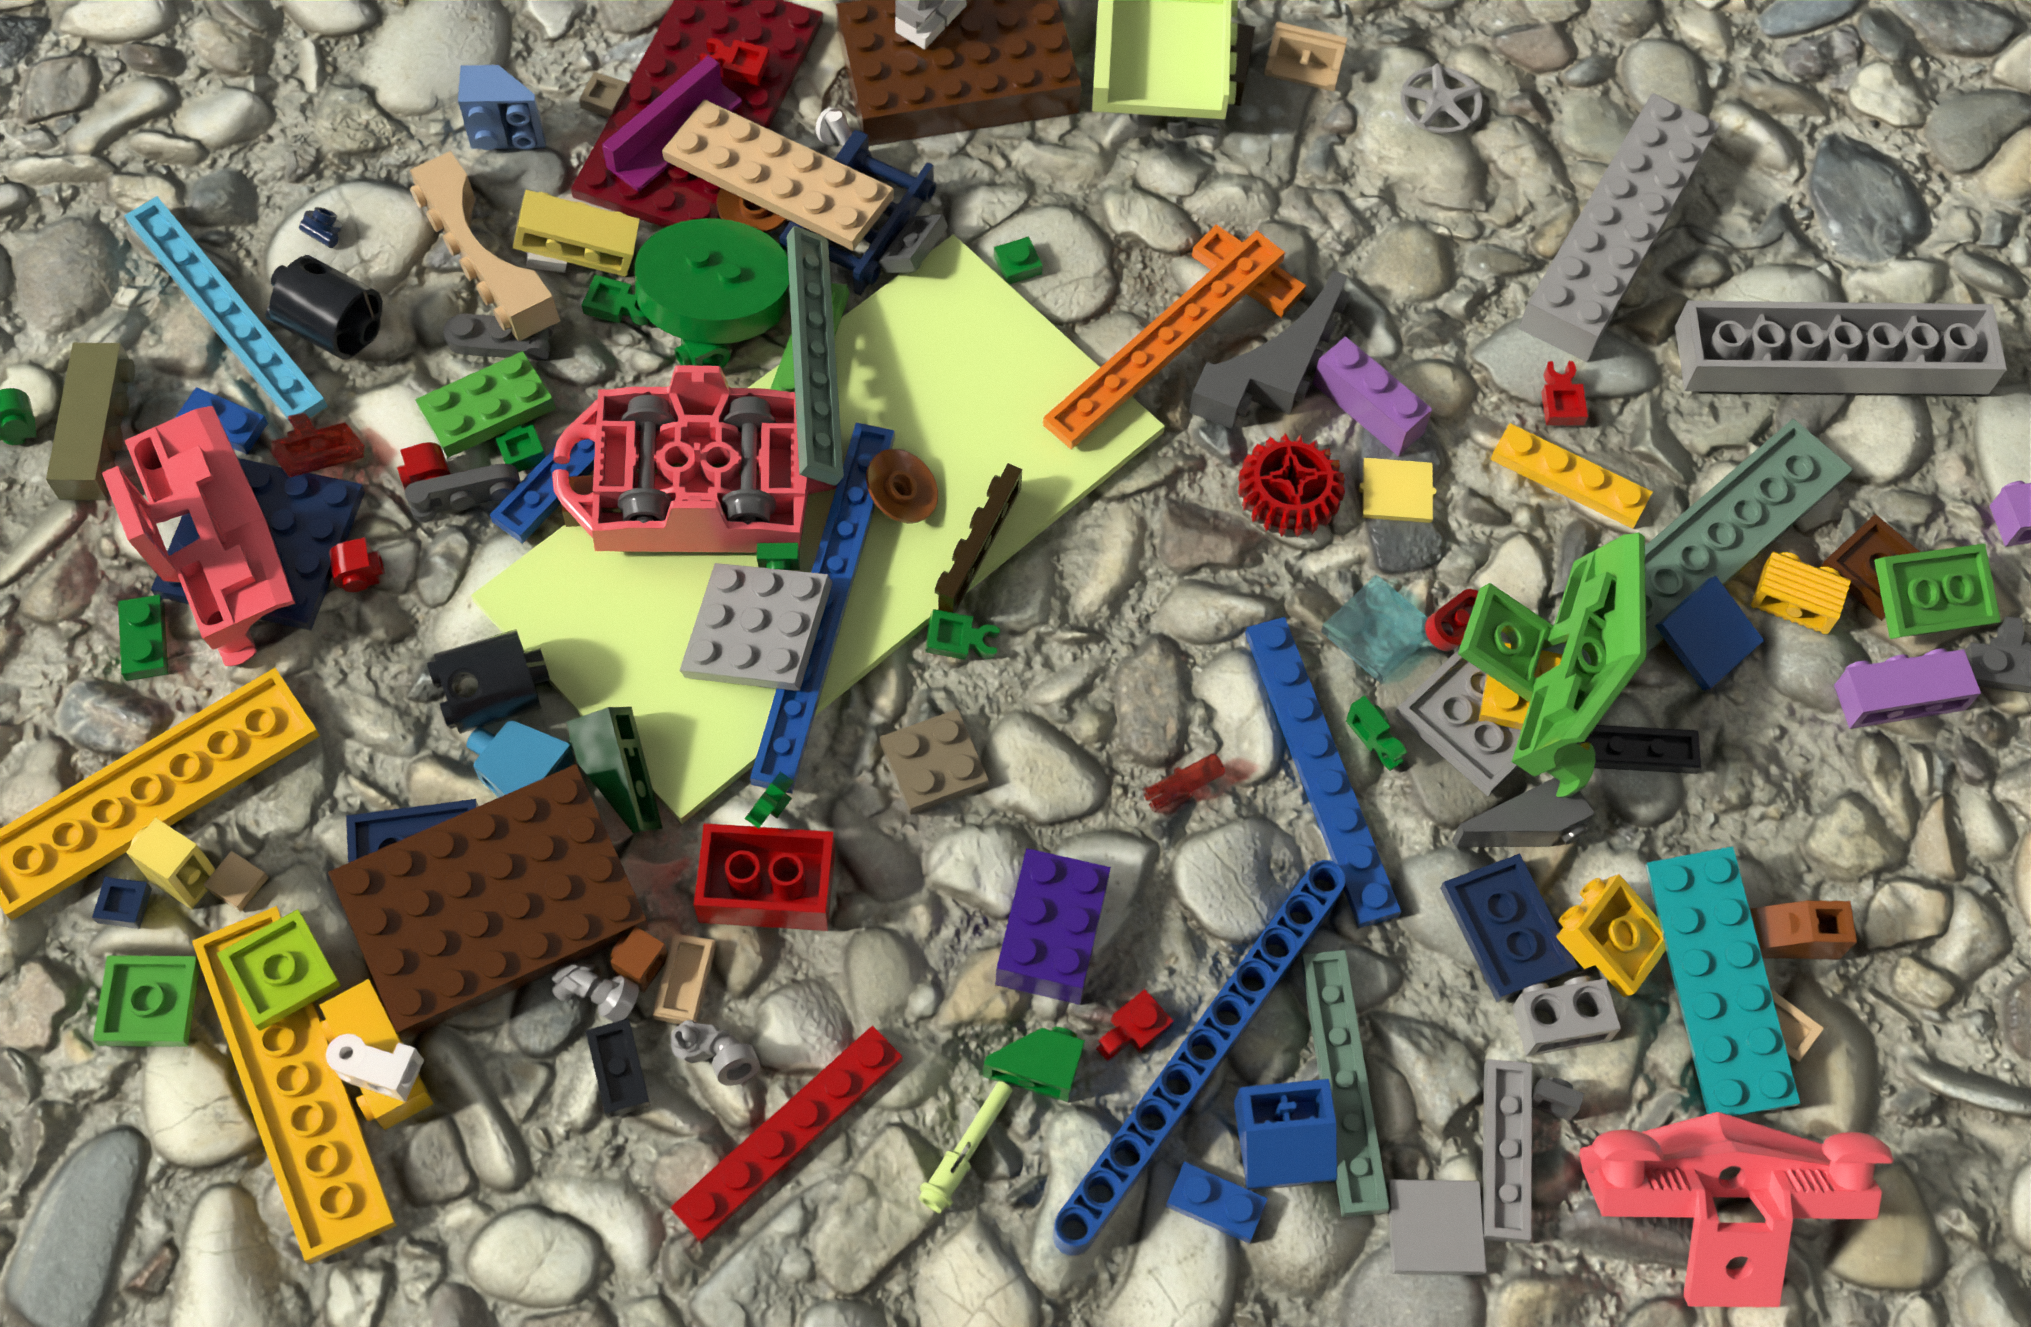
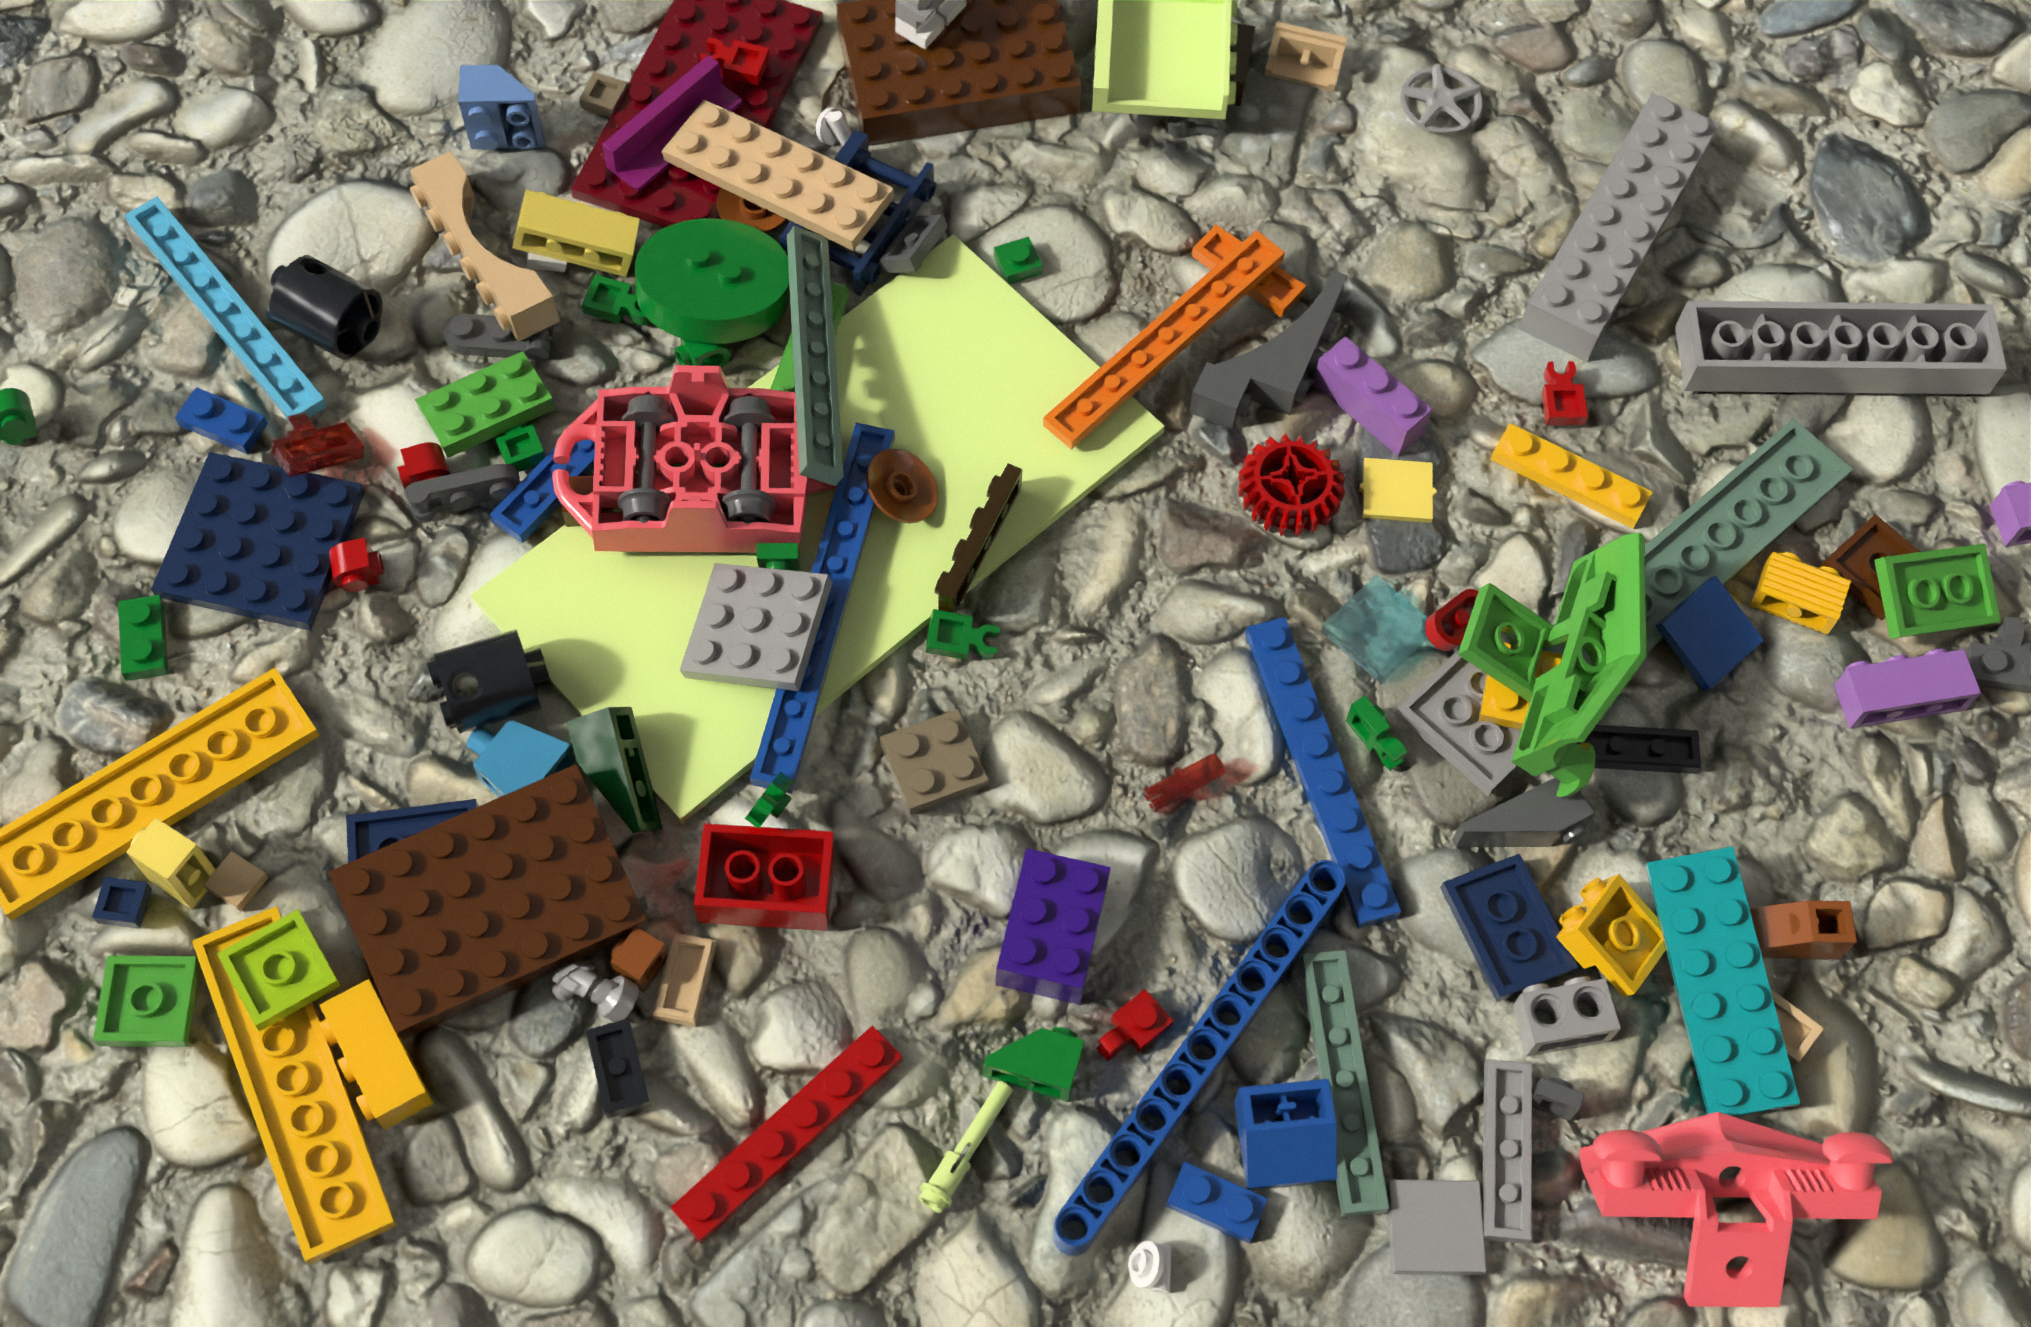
(90, 420): olive brick -> none
(234, 566): coral piece -> none
(321, 226): dark blue plate -> none
(374, 1068): white leg -> none
(733, 1060): light grey arm -> none
(1151, 1266): none -> white plate

